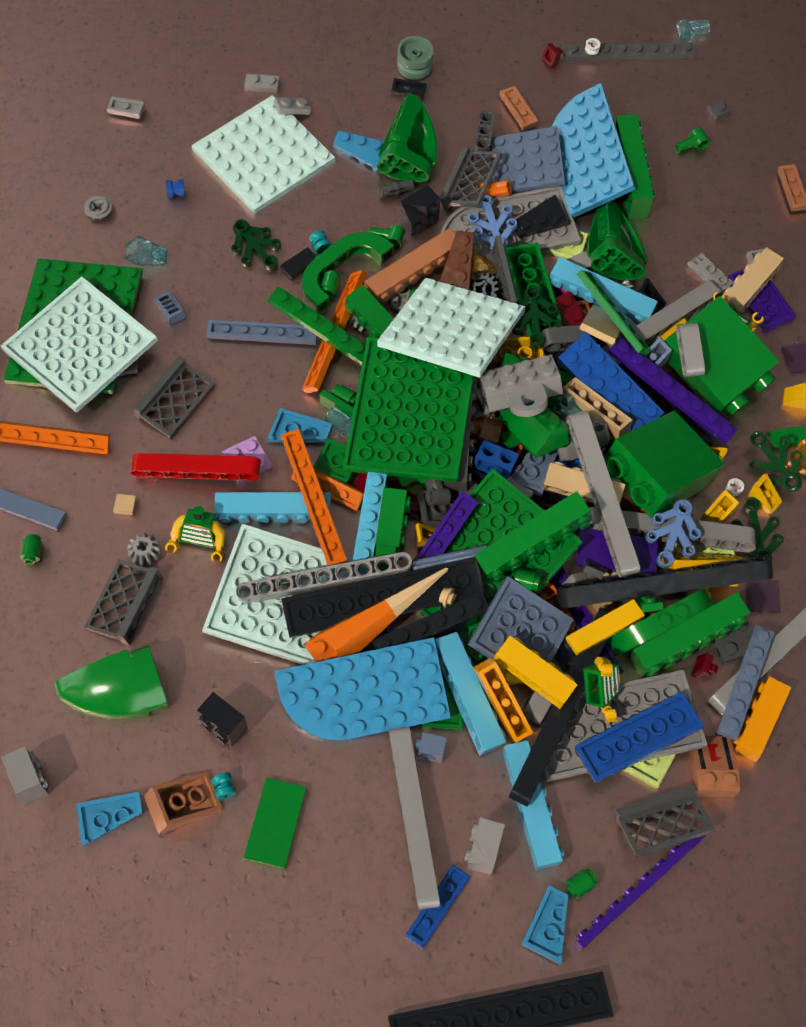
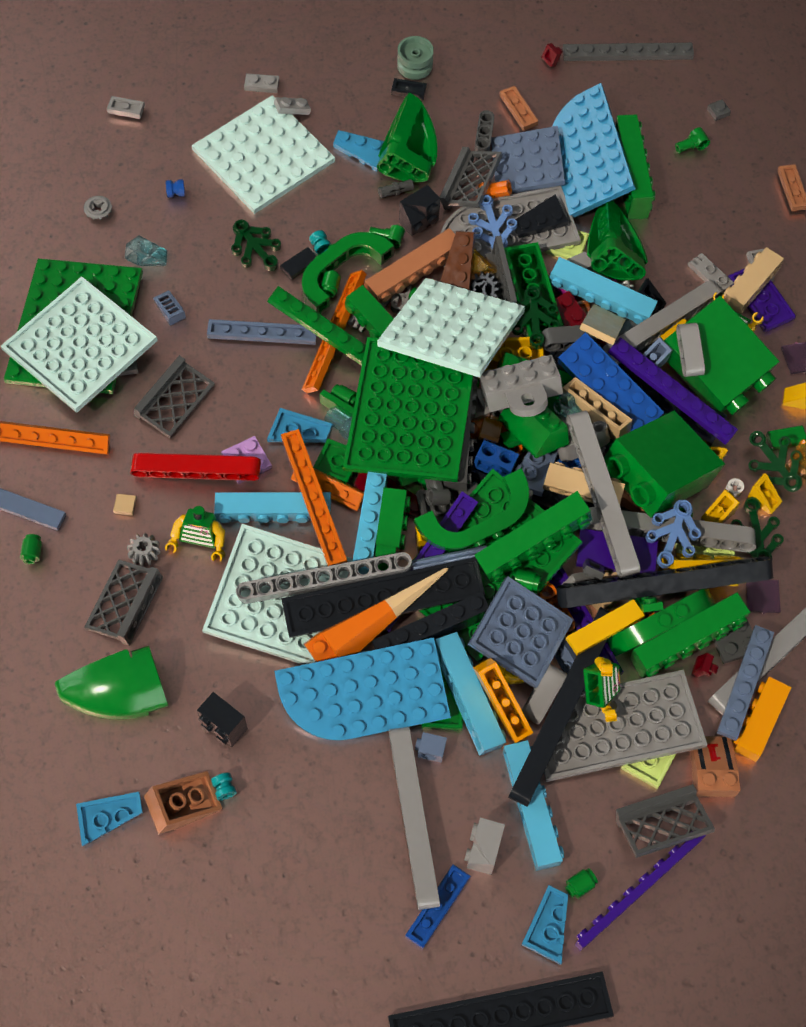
(25, 775): light grey brick -> none
(275, 823): green tile -> none
(447, 596): tan plate -> none
(476, 535): none -> green arch
(535, 671): yellow brick -> none
(592, 42): white bush -> none
(614, 312): green tile -> none
(638, 737): blue plate -> none
(687, 29): clear light blue piece -> none

